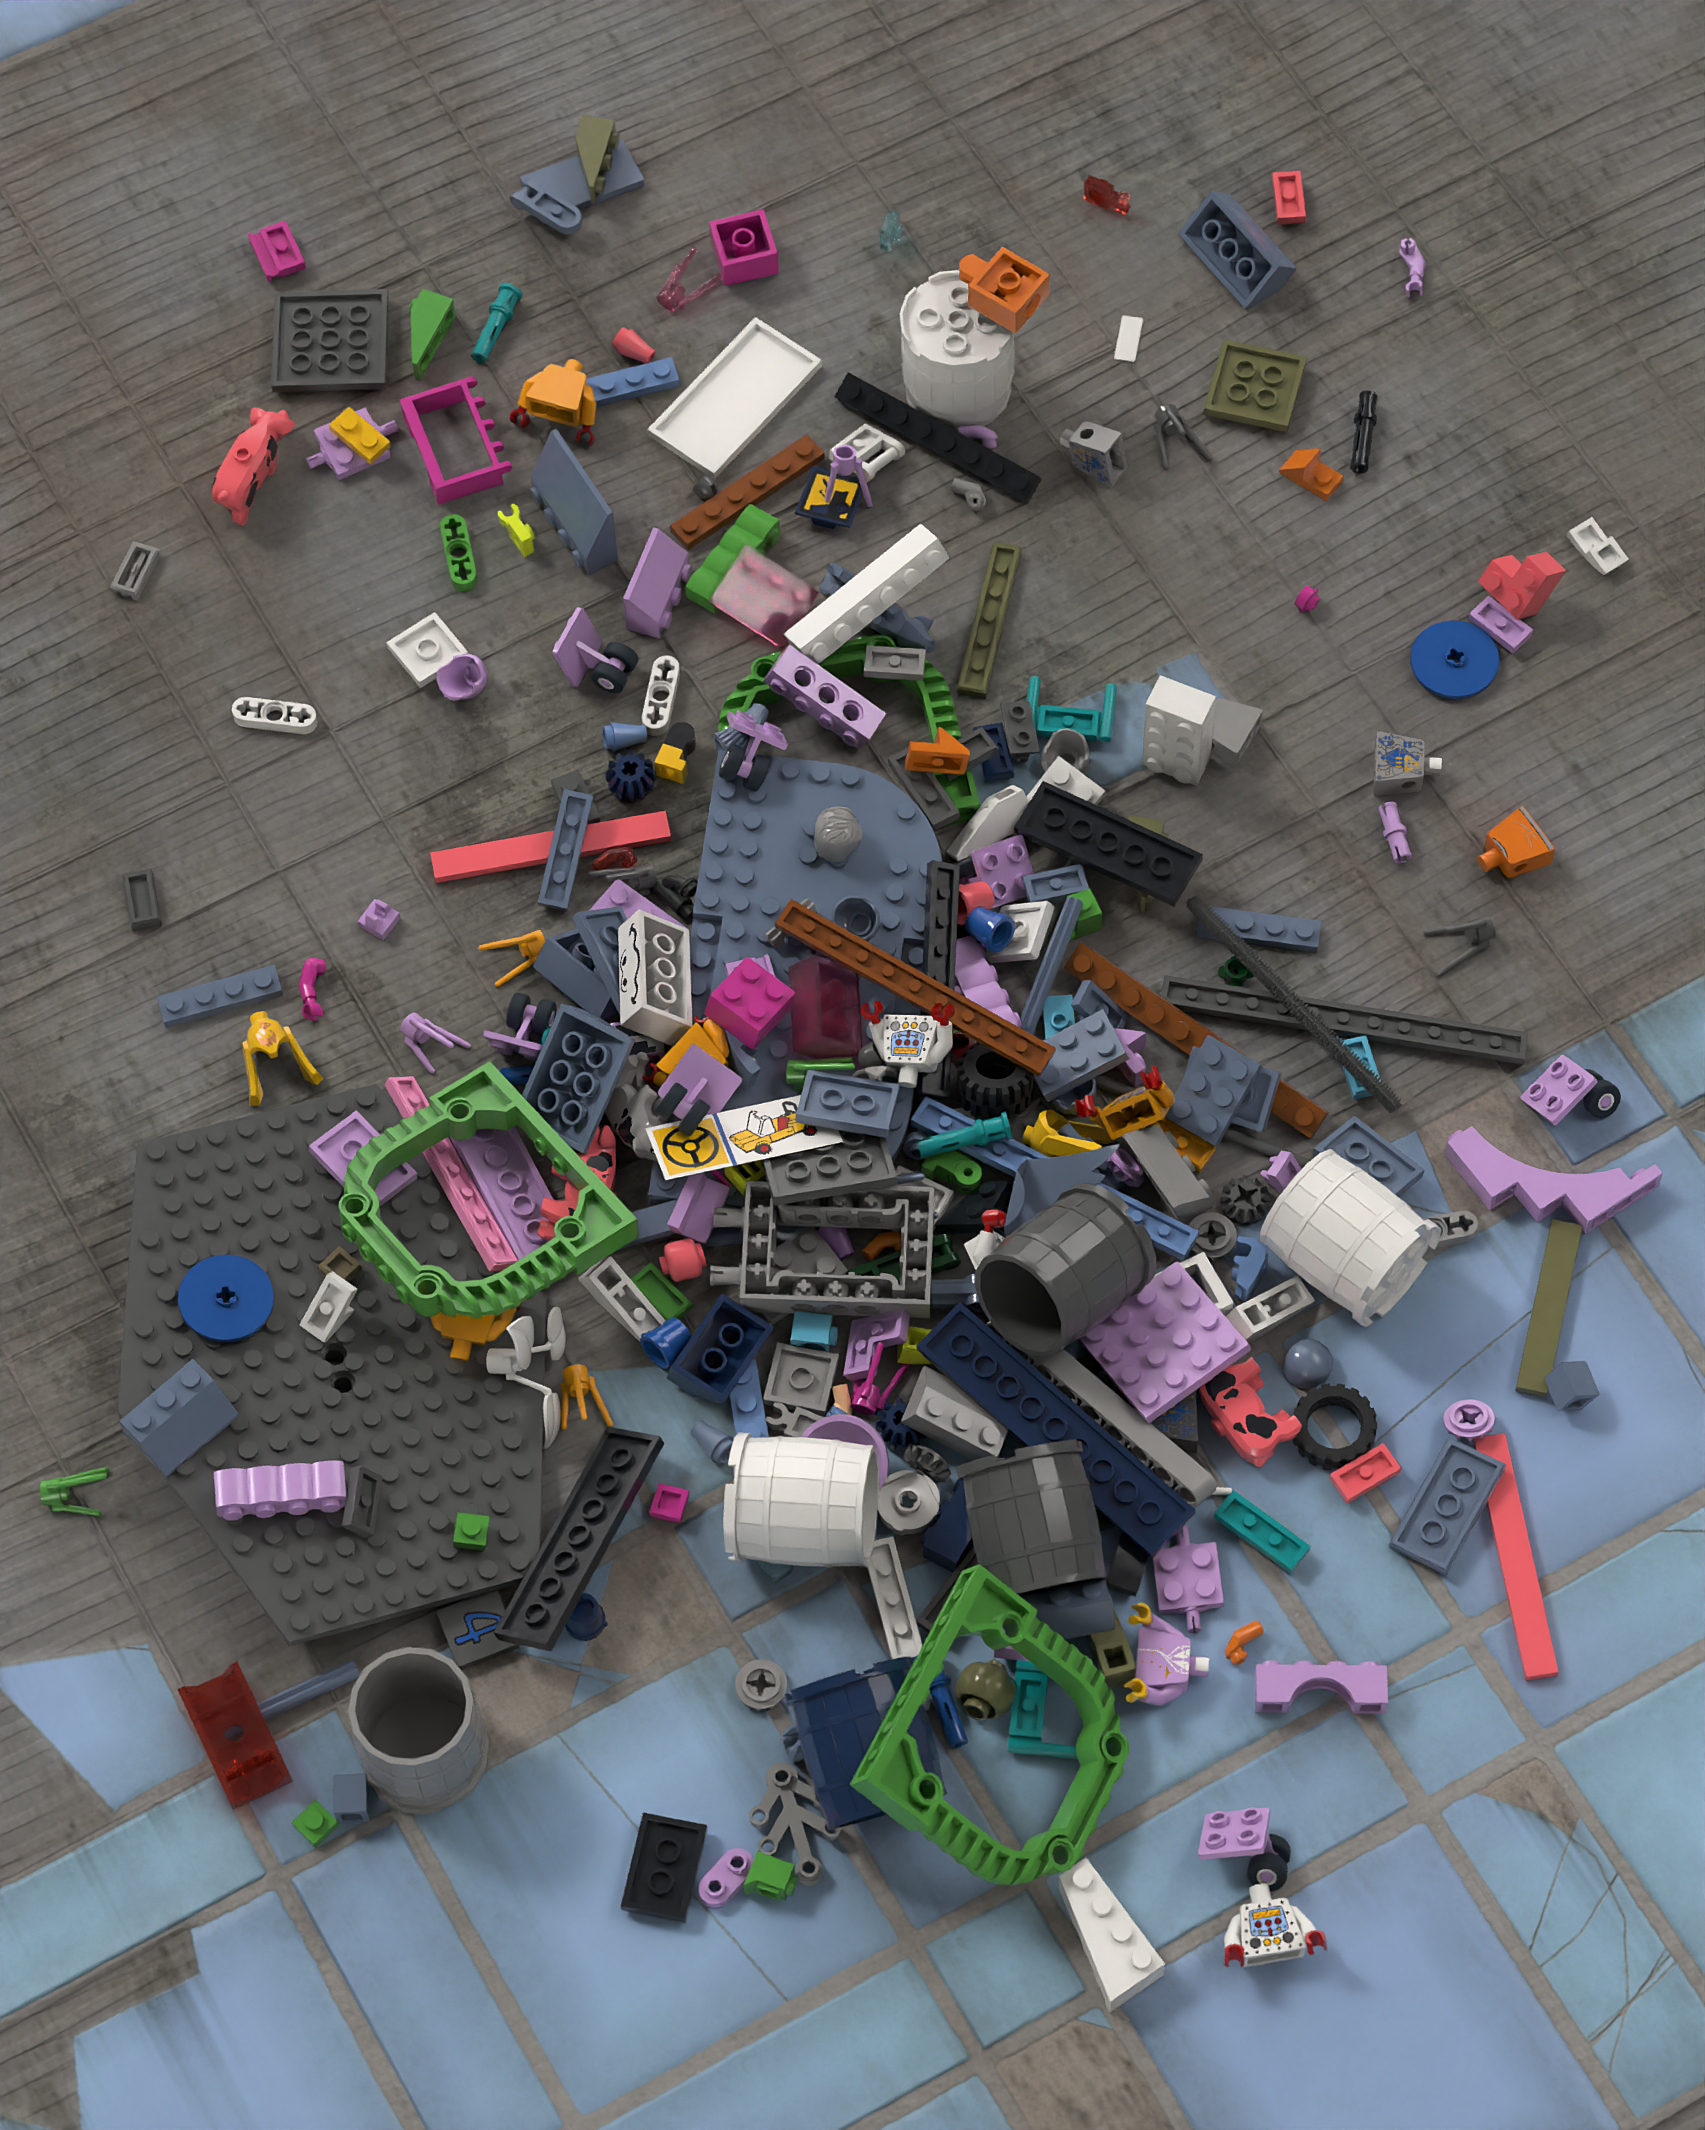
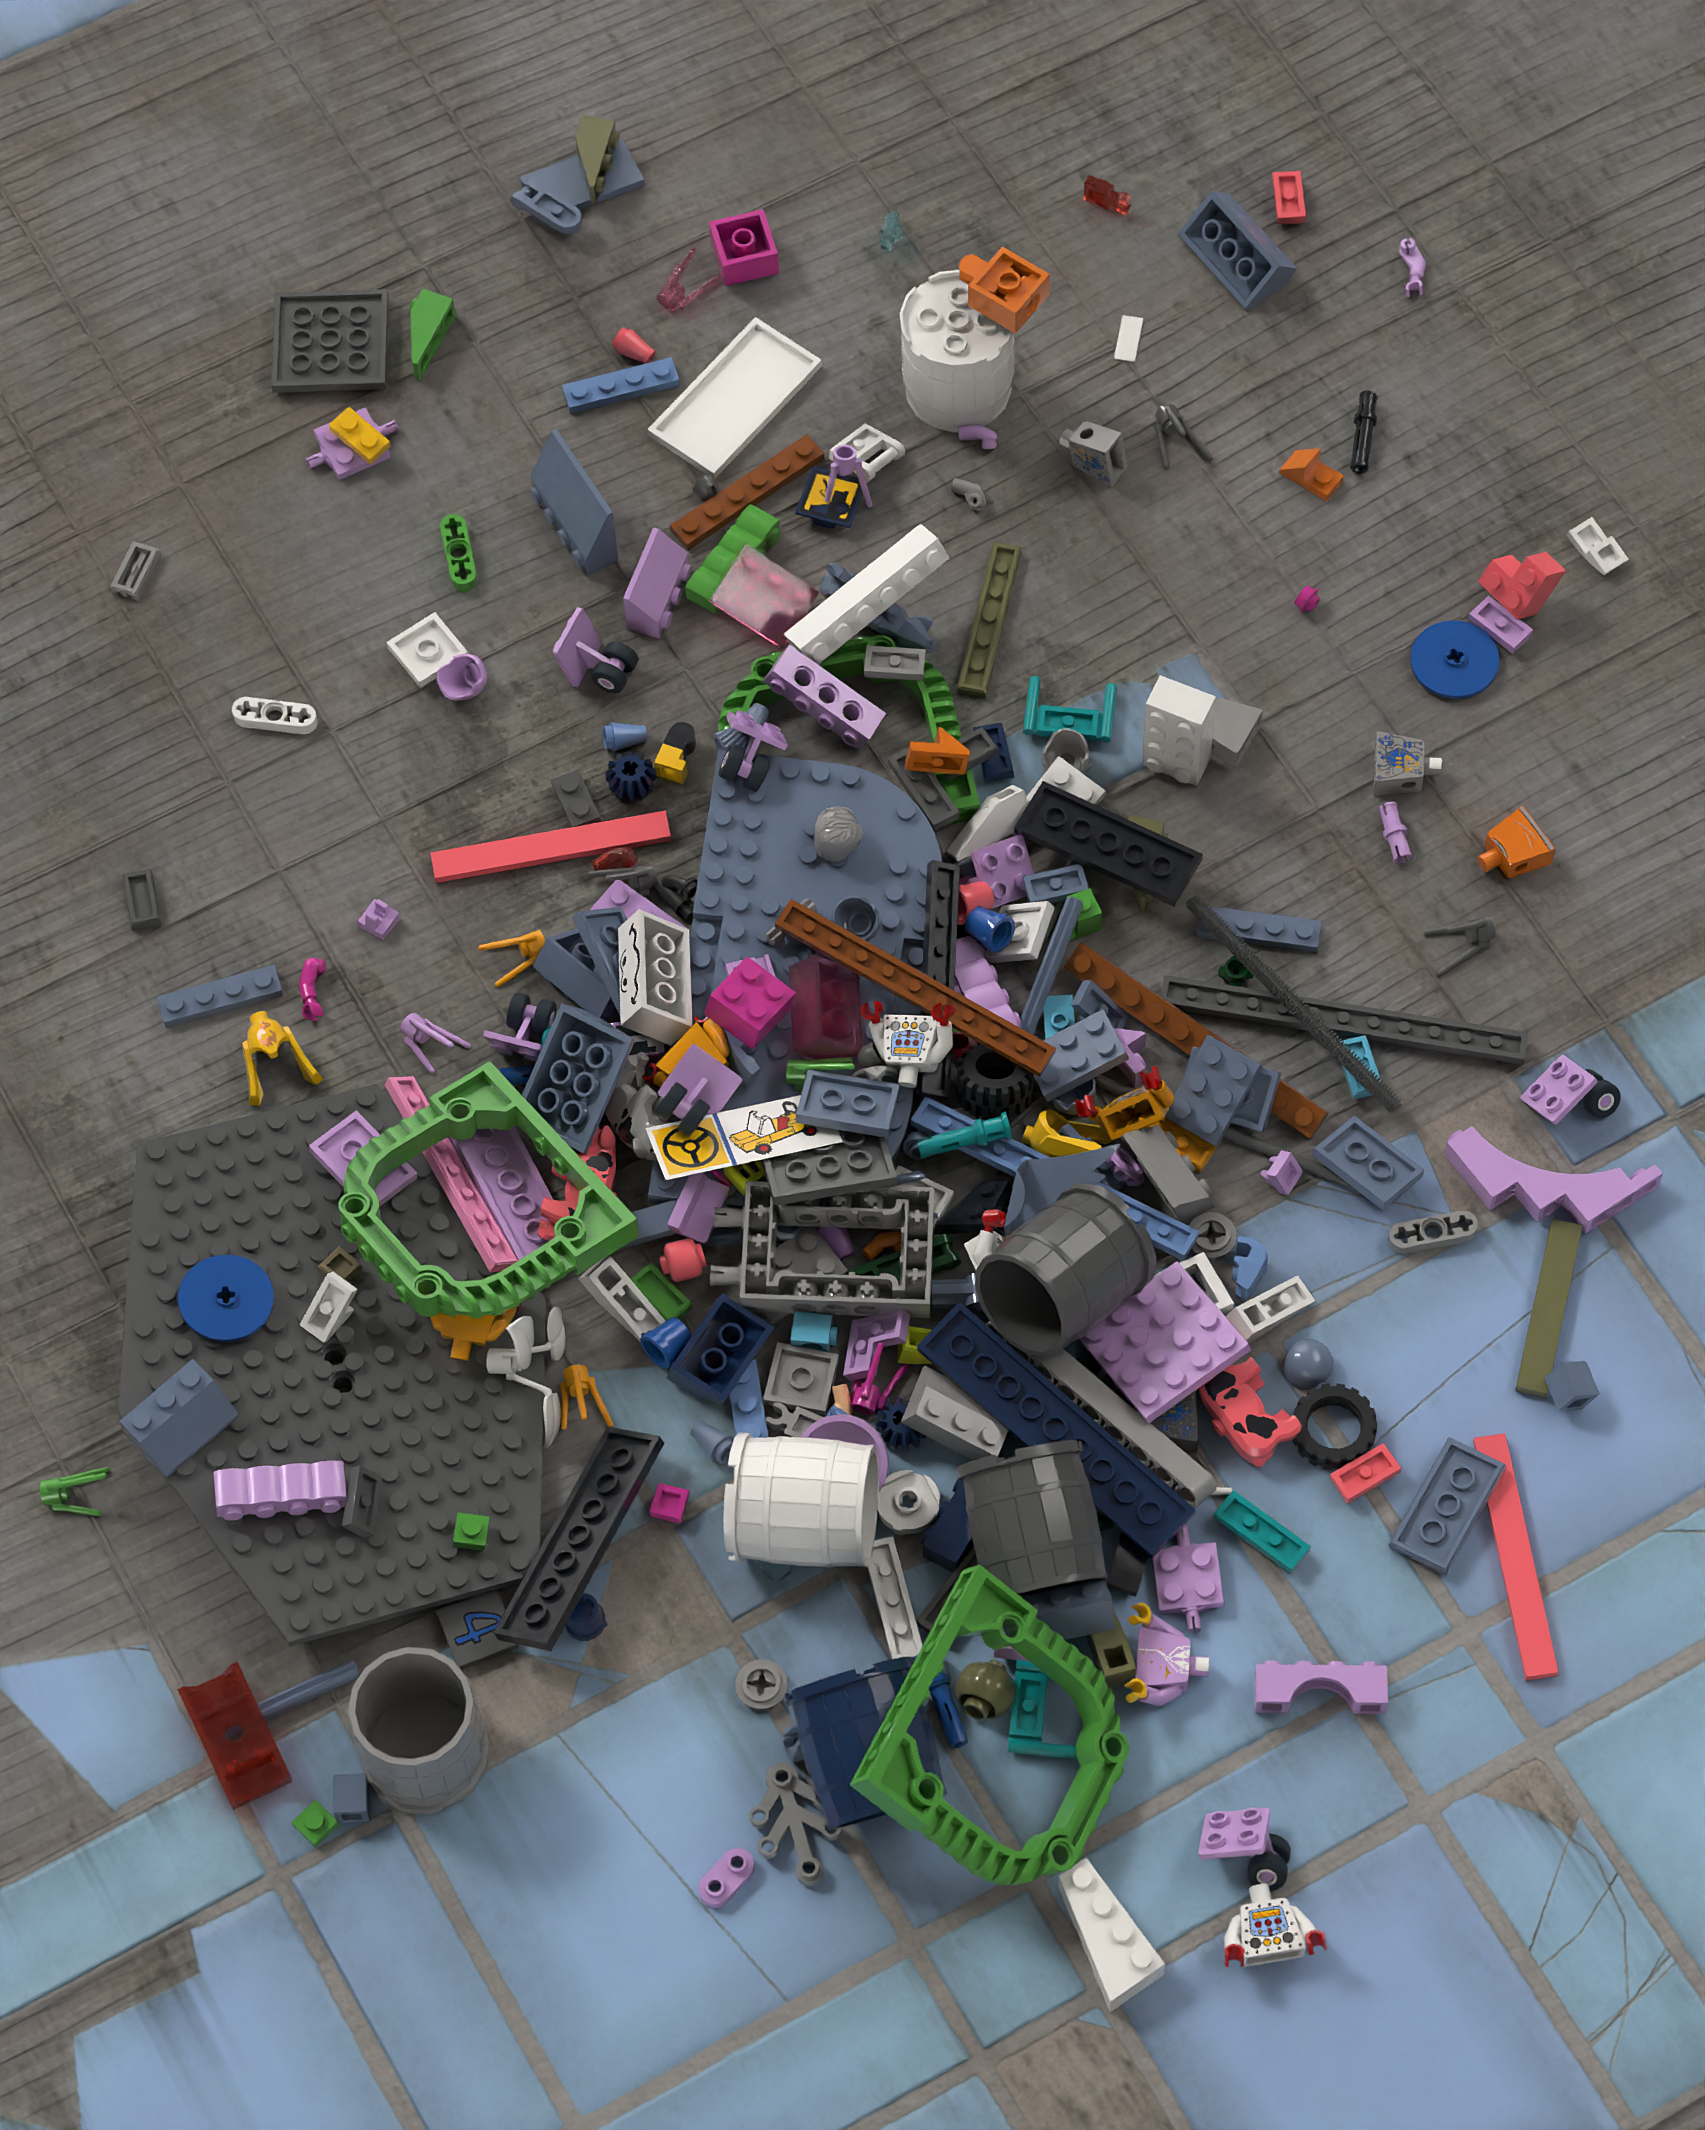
(250, 461): coral animal -> none
(276, 251): dark pink plate -> none
(439, 398): dark pink hinge -> none
(500, 313): teal pin -> none
(520, 534): neon yellow plate -> none
(559, 396): light orange torso -> none
(565, 850): sand blue plate -> none
(656, 684): white beam -> none
(664, 1867): black plate -> none
(771, 1877): bright green window -> none
(927, 1462): dark grey gear -> none
(938, 437): black plate -> none
(955, 1169): bright green leg -> none
(1019, 730): dark grey hinge -> none
(1241, 1636): orange arm -> none
(1242, 1210): dark grey gear -> none
(1255, 385): olive plate -> none
(1349, 1236): white piece -> none
(1473, 1411): lavender gear -> none

